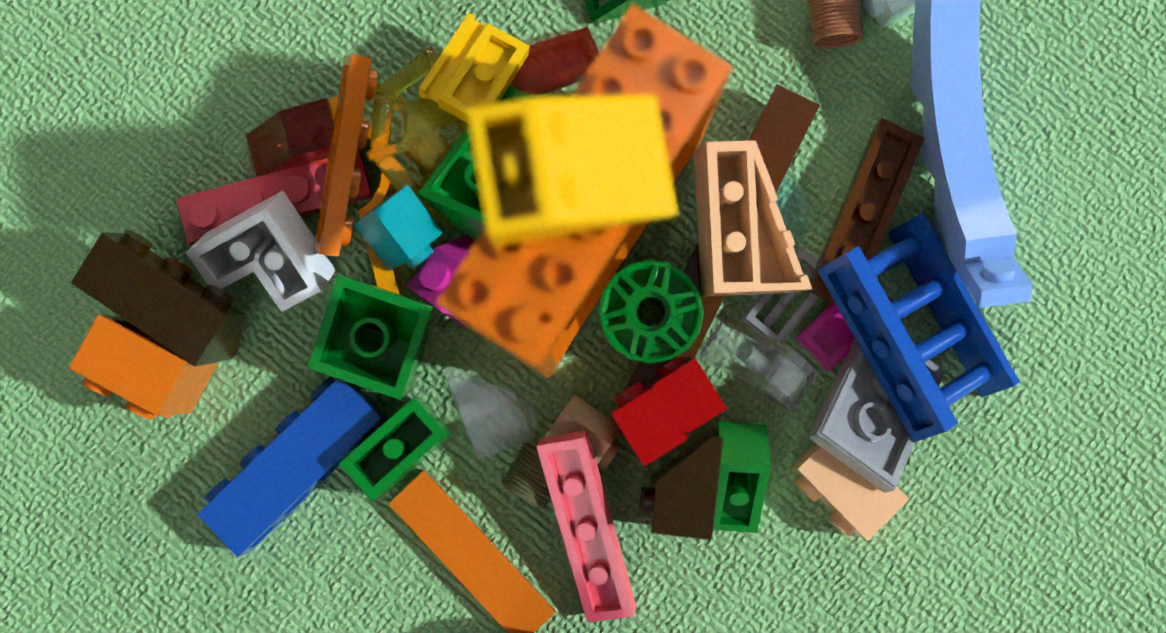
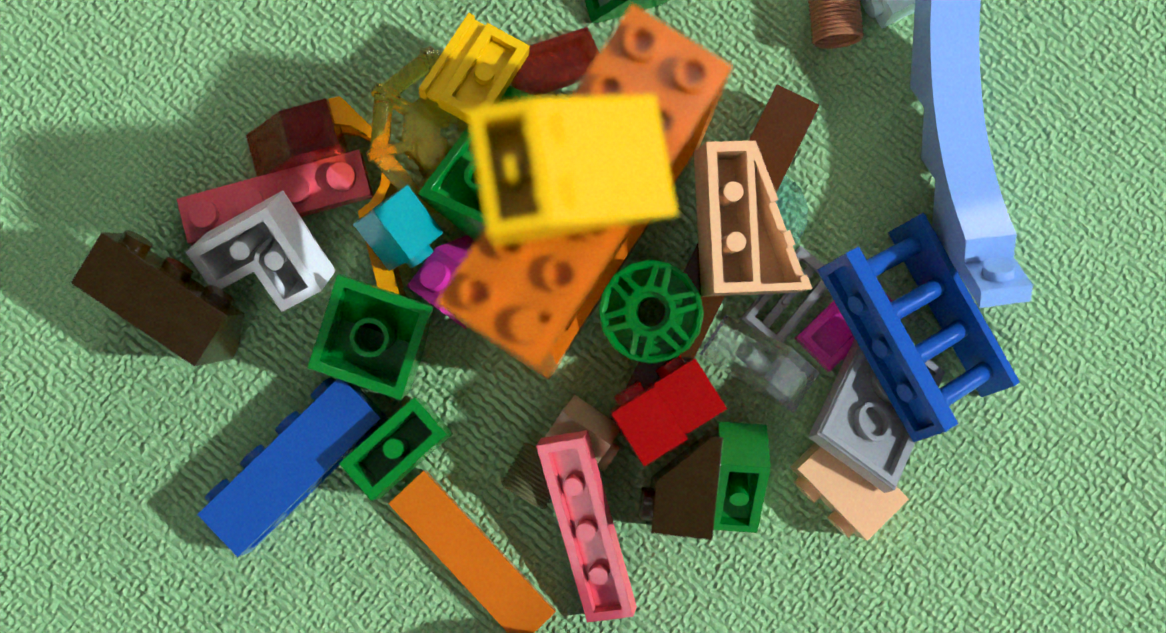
(139, 369): orange brick -> none
(348, 134): orange plate -> none
(490, 413): clear slope -> none
(870, 197): reddish brown plate -> none

